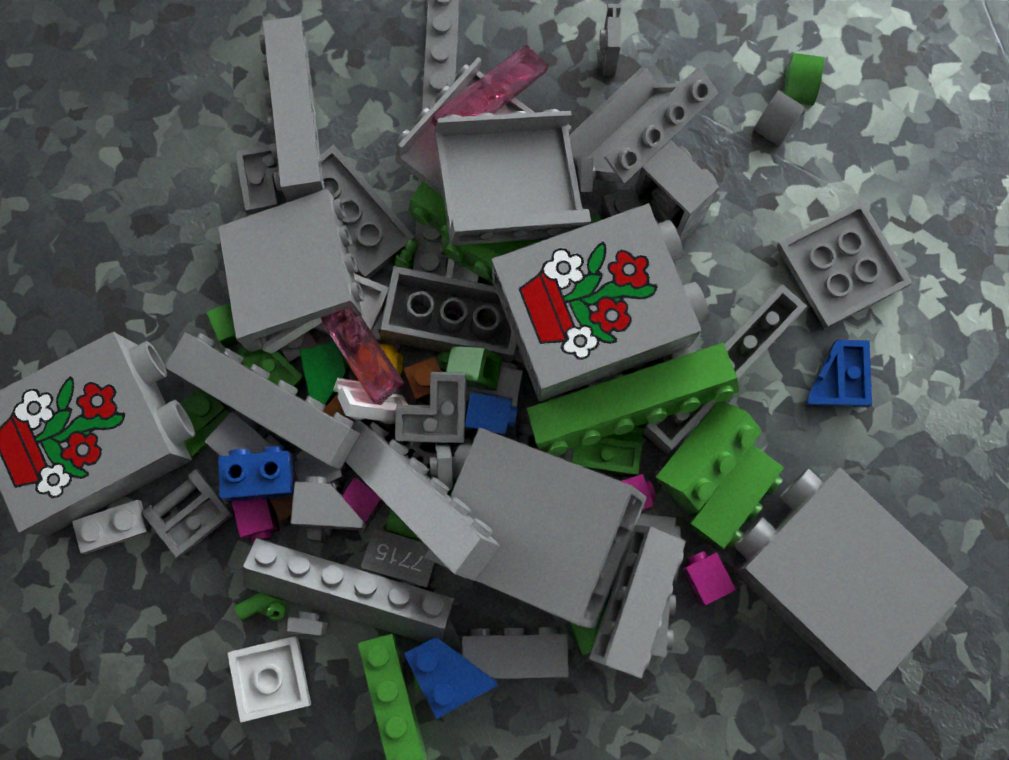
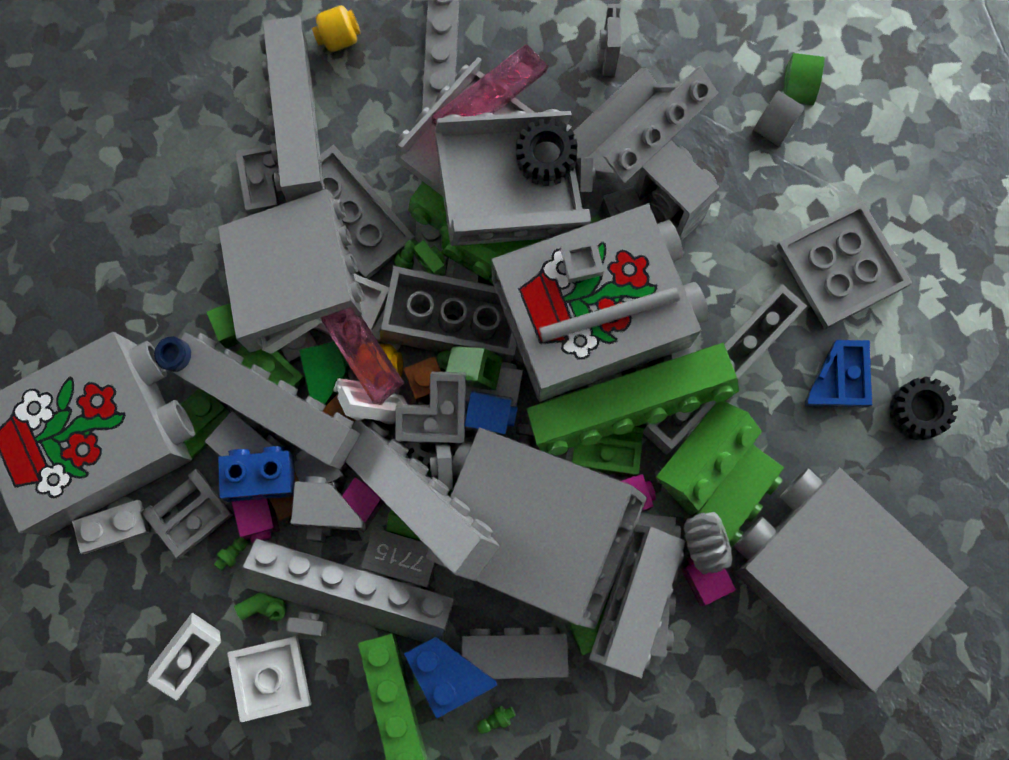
(172, 354): none -> dark blue tile
(184, 656): none -> white brick
(228, 556): none -> bright green piece
(336, 28): none -> yellow head
(430, 258): none -> bright green plate
(500, 718): none -> bright green piece
(546, 133): none -> black tyre
(582, 260): none -> light grey plate
(609, 314): none -> light grey bar
(708, 542): none -> light grey gear
(937, 395): none -> black tyre

